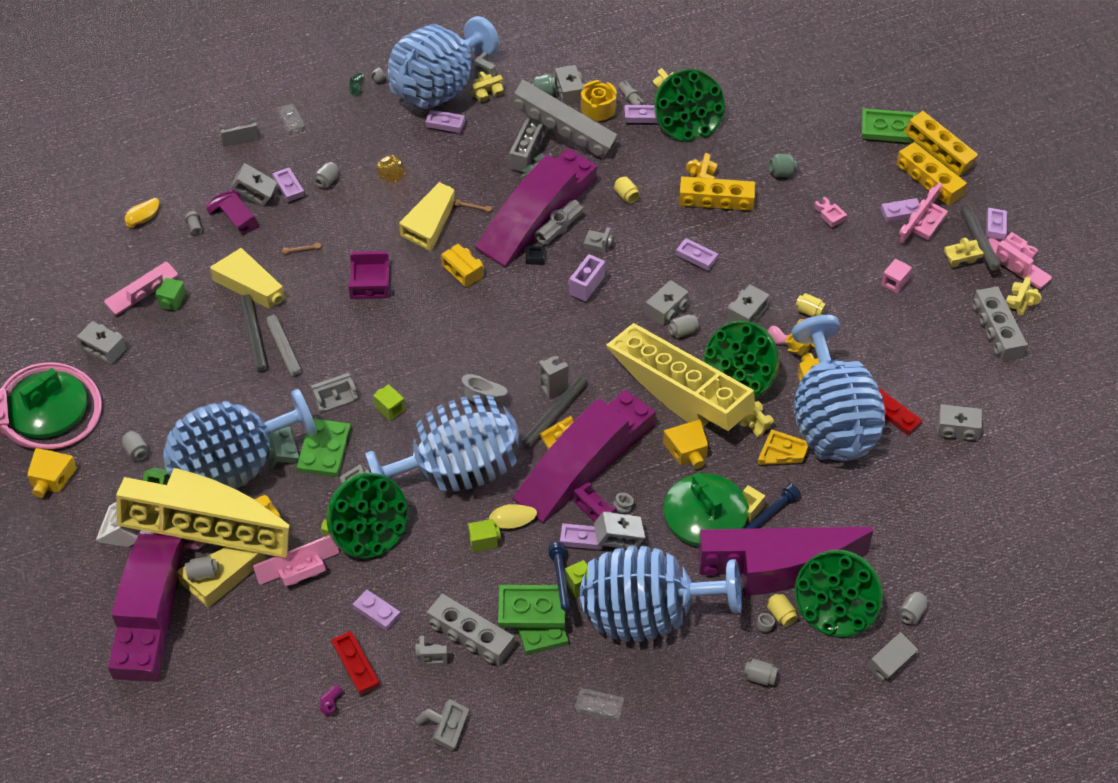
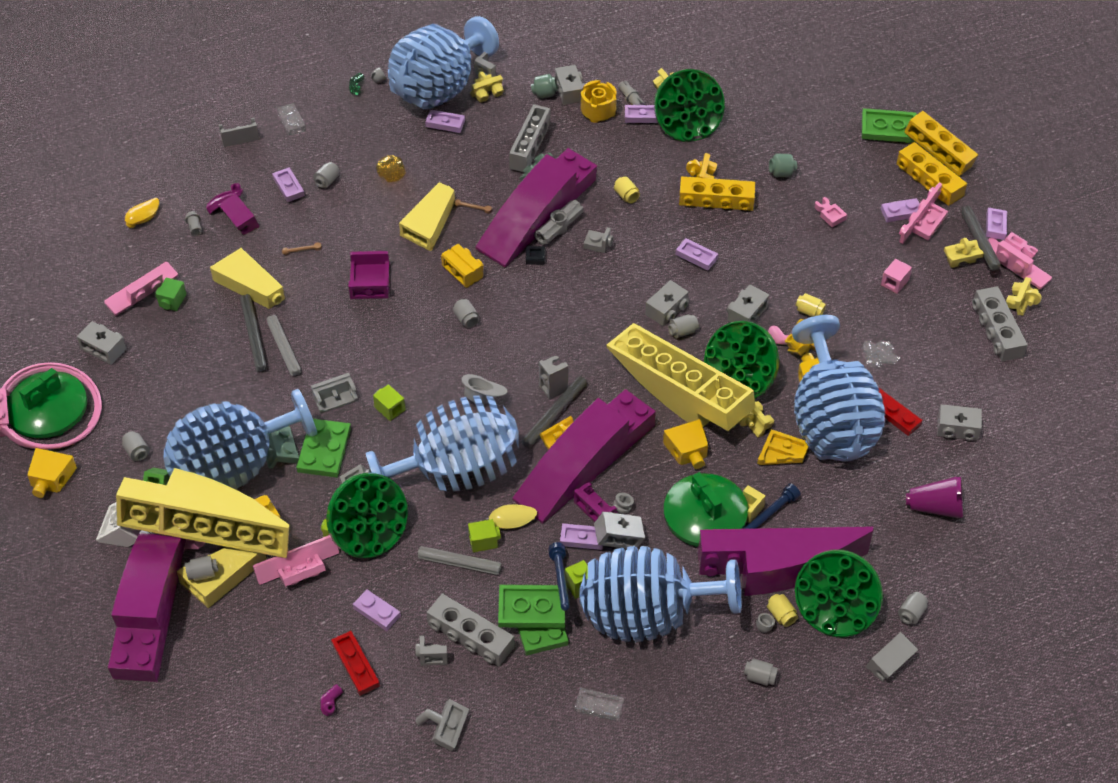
(253, 185): light grey brick -> none
(459, 560): none -> light grey axle
(466, 313): none -> light grey brick
(562, 119): light grey brick -> none
(587, 277): lavender brick -> none
(879, 353): none -> clear plate
(938, 498): none -> magenta cone

